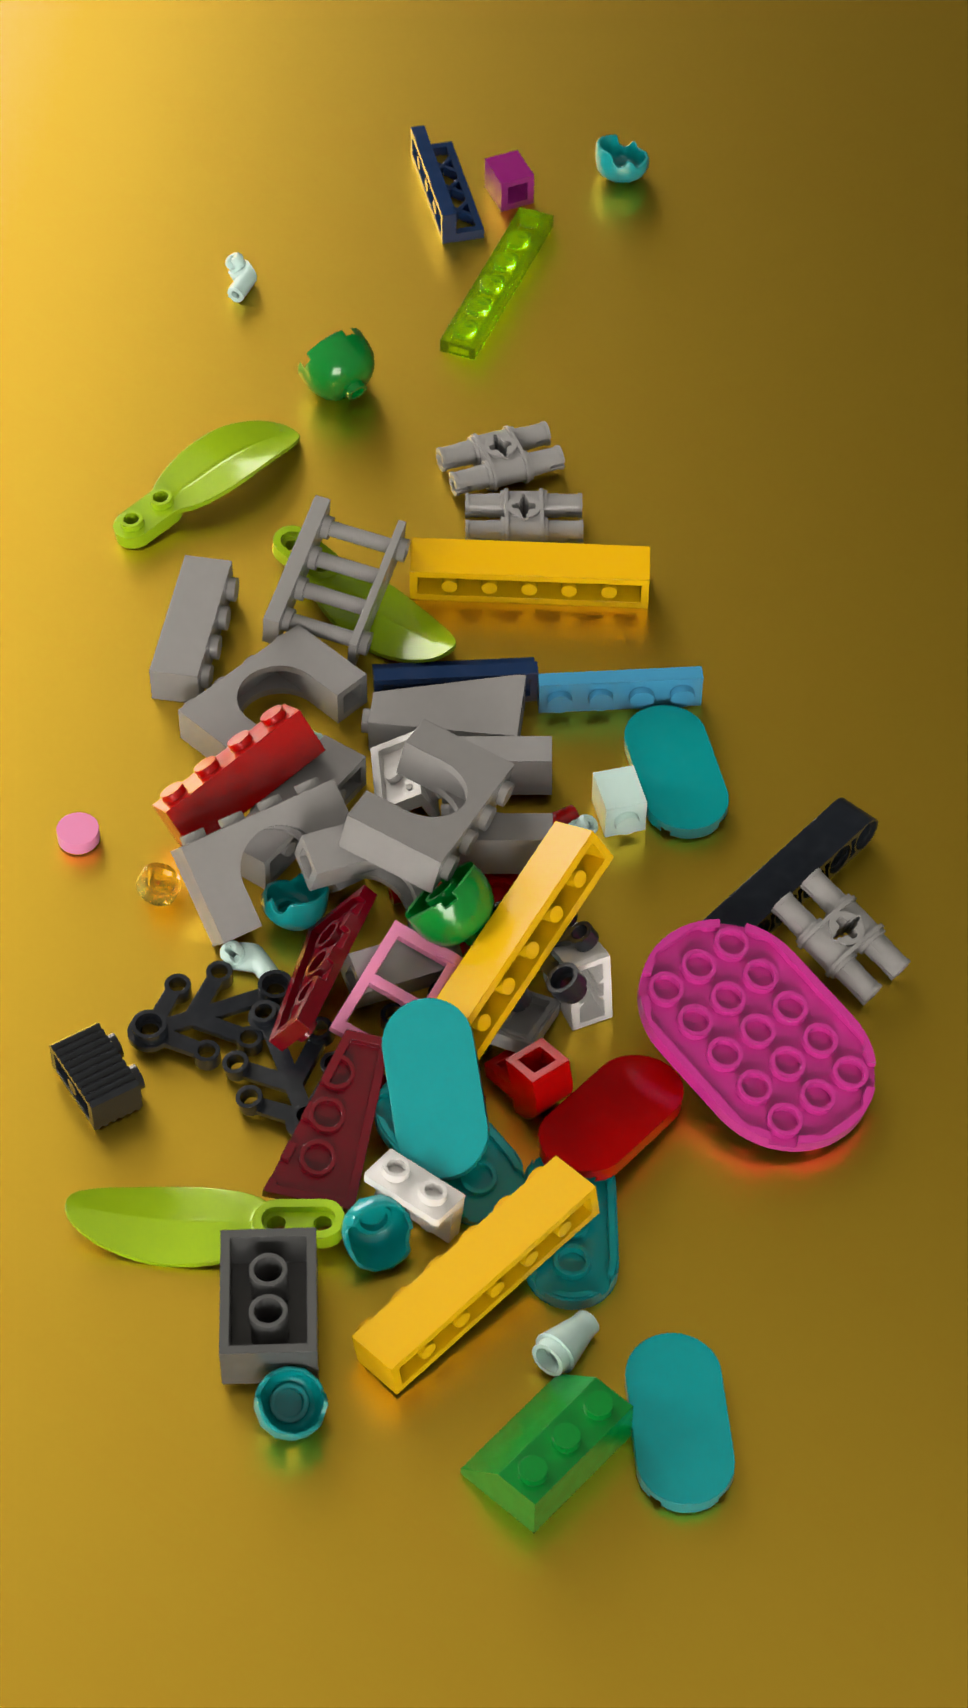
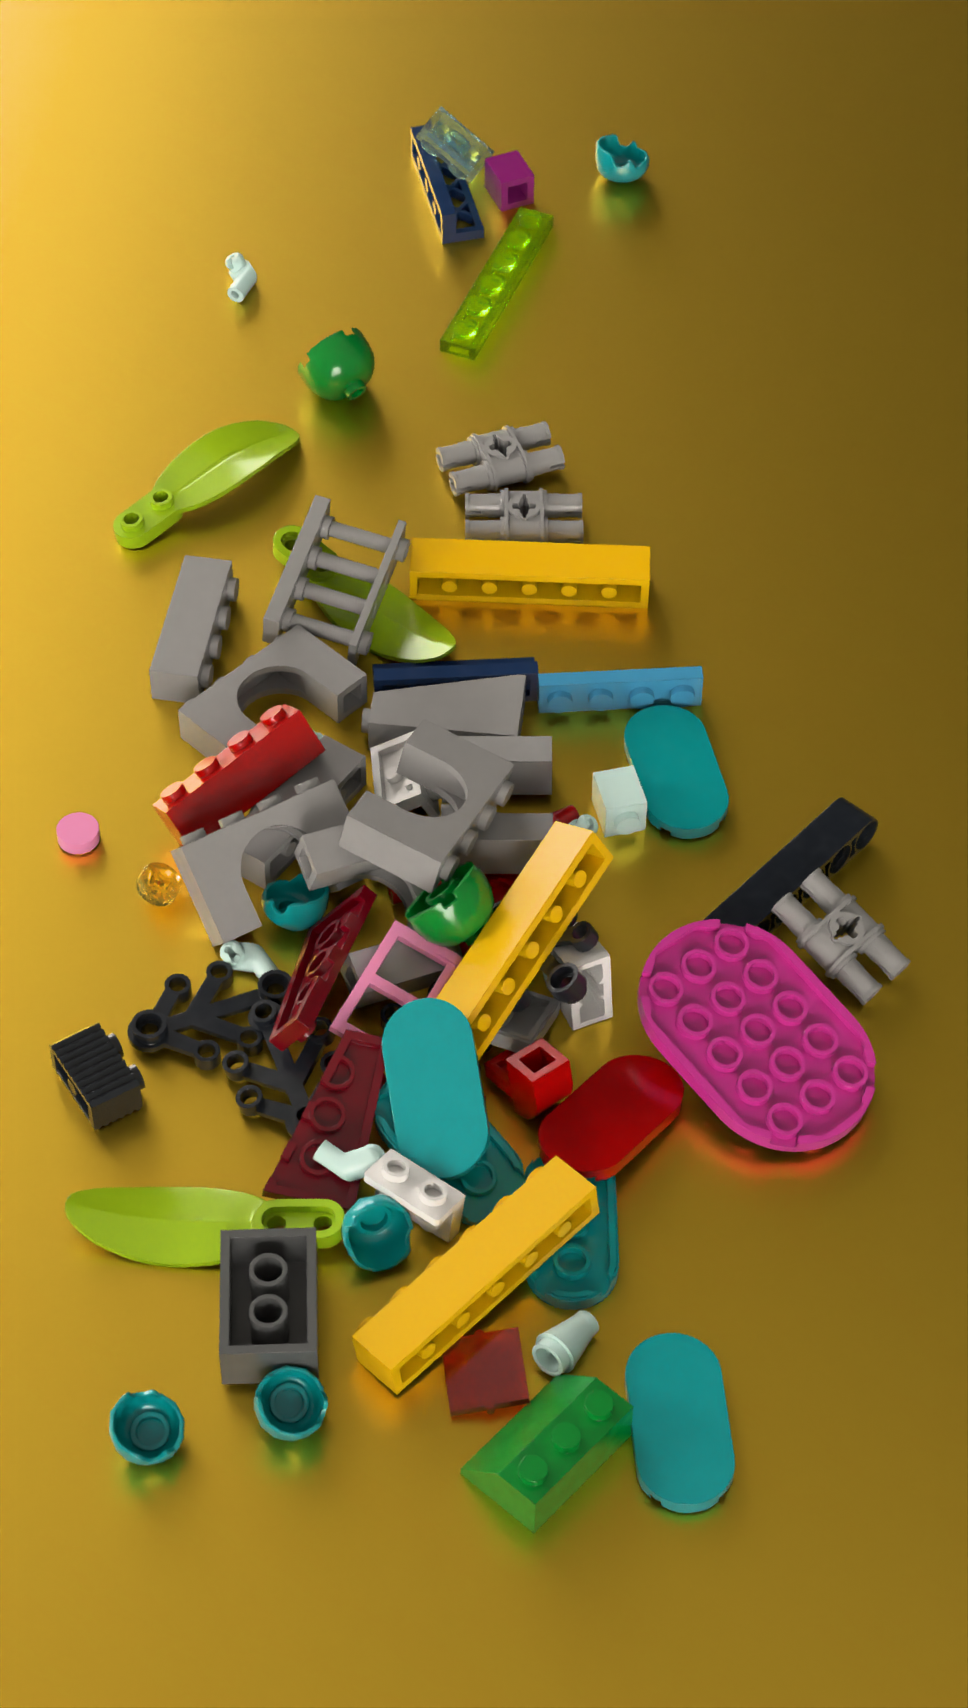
(146, 1427): none -> teal hair
(348, 1165): none -> light aqua arm
(454, 144): none -> clear light blue plate
(485, 1372): none -> clear red piece

